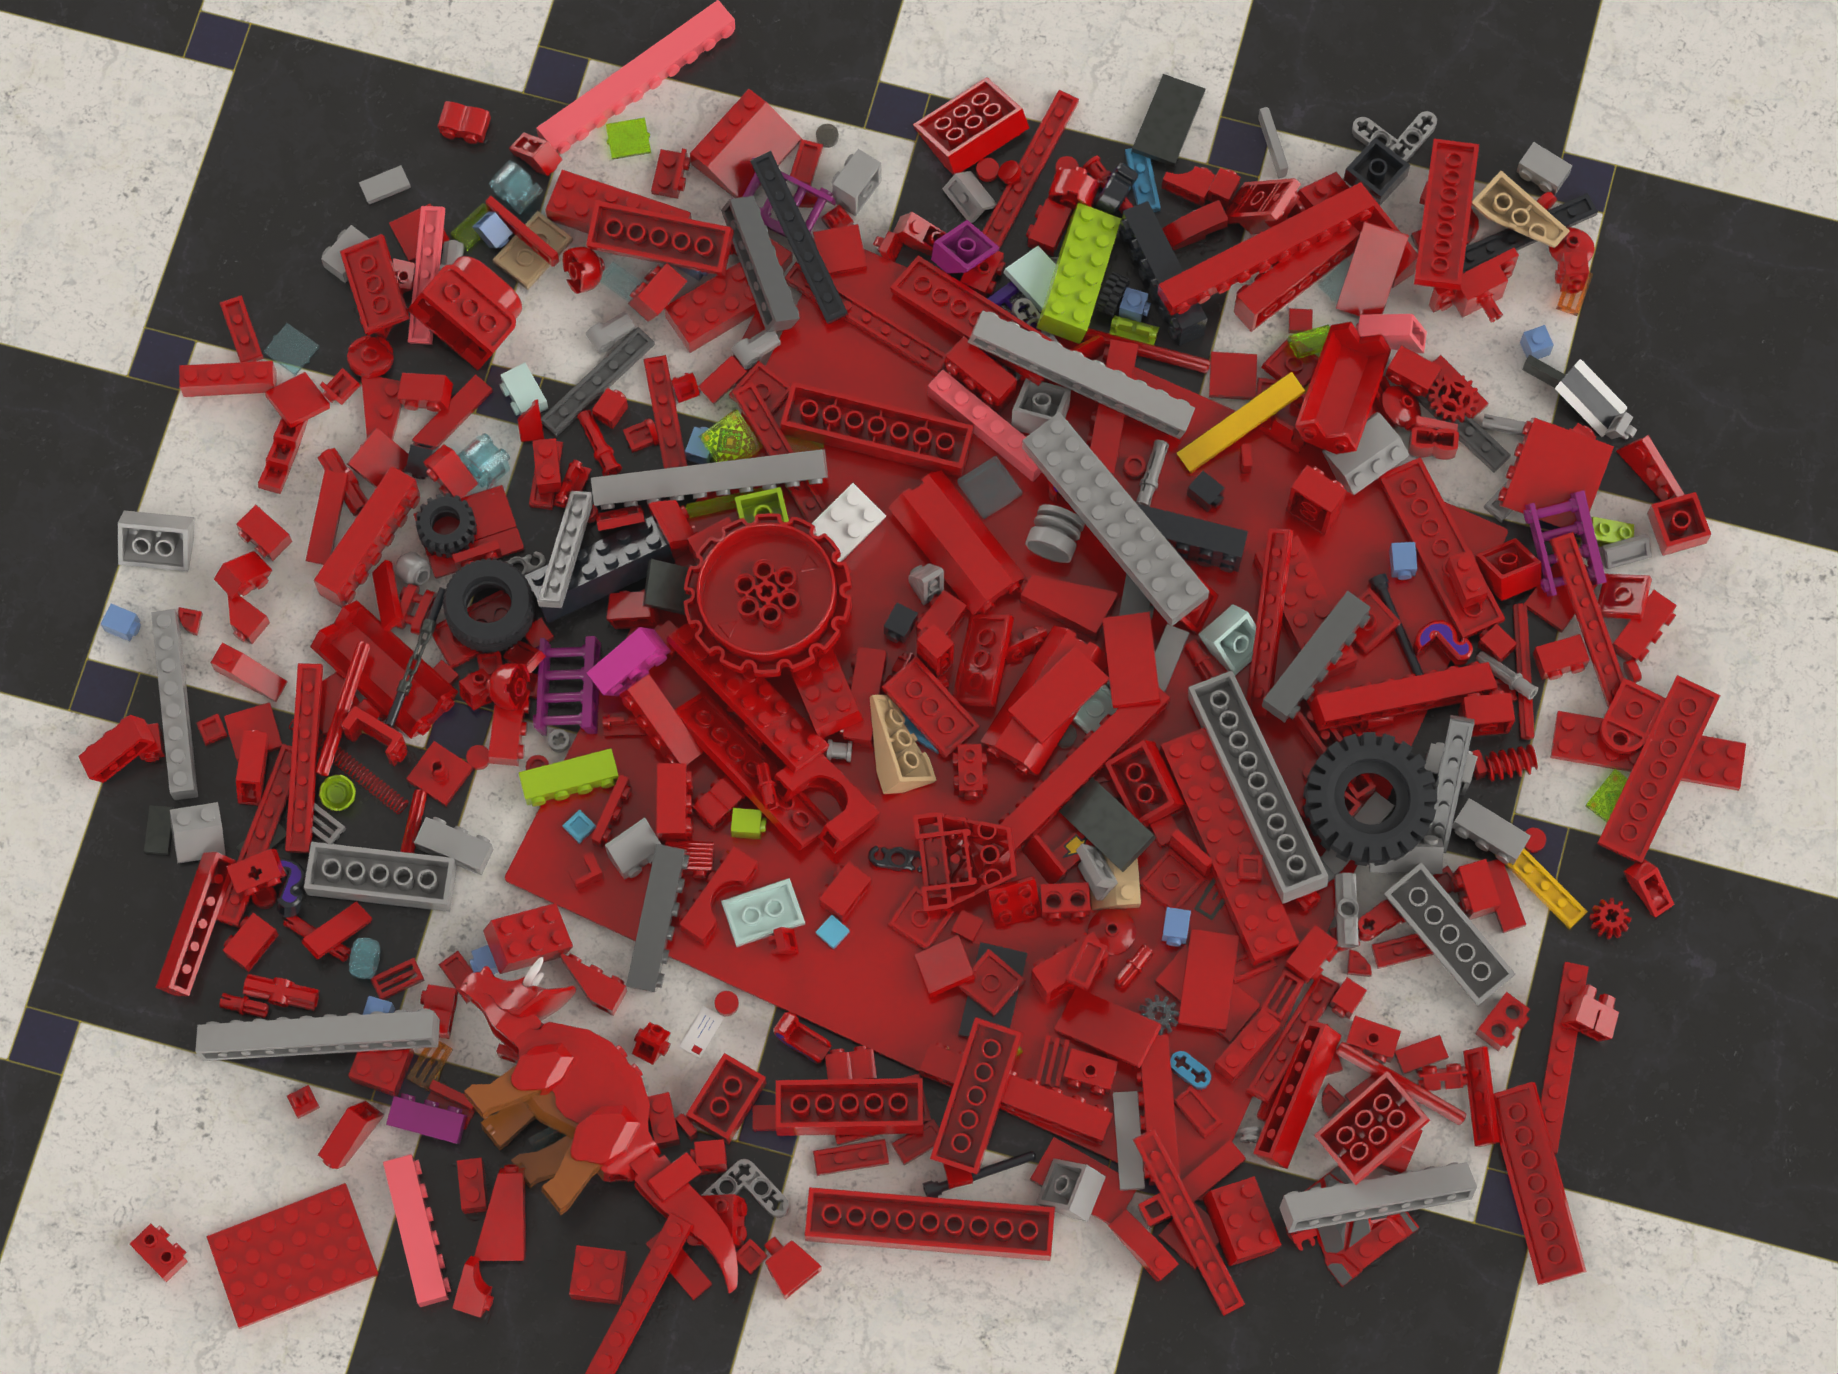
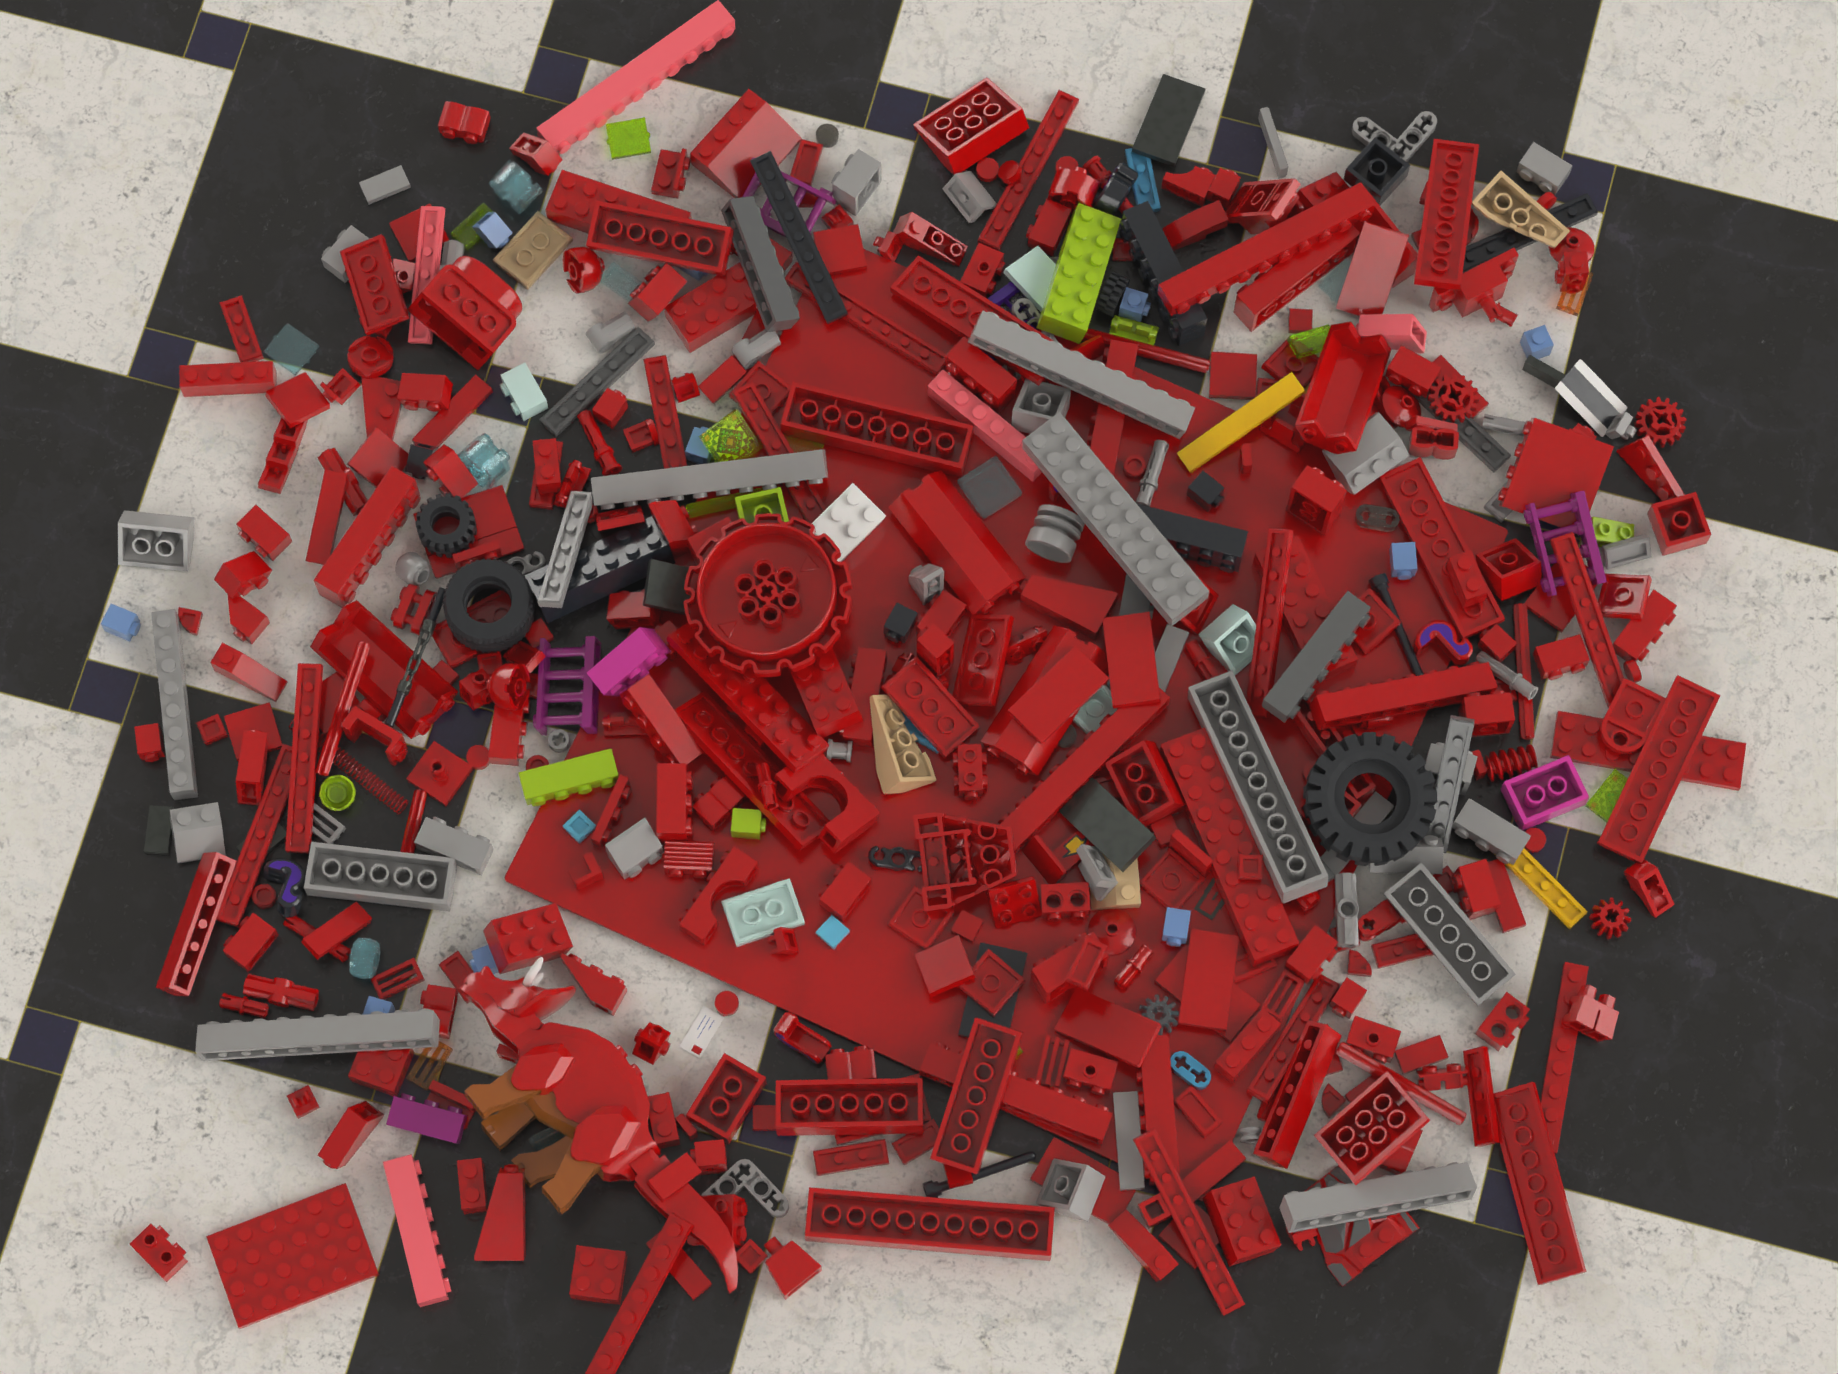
(116, 748): red brick -> none
(242, 872): red brick -> none
(387, 595): red tile -> none
(473, 1293): red arch -> none
(523, 232): red tile -> none
(530, 423): red tile -> none
(657, 917): dark grey brick -> none
(962, 249): magenta slope -> none
(1121, 250): none -> red tile
(1378, 512): none -> clear smoke beam
(1508, 316): none -> red pin
(1544, 793): none -> dark pink brick
(1666, 430): none -> red gear

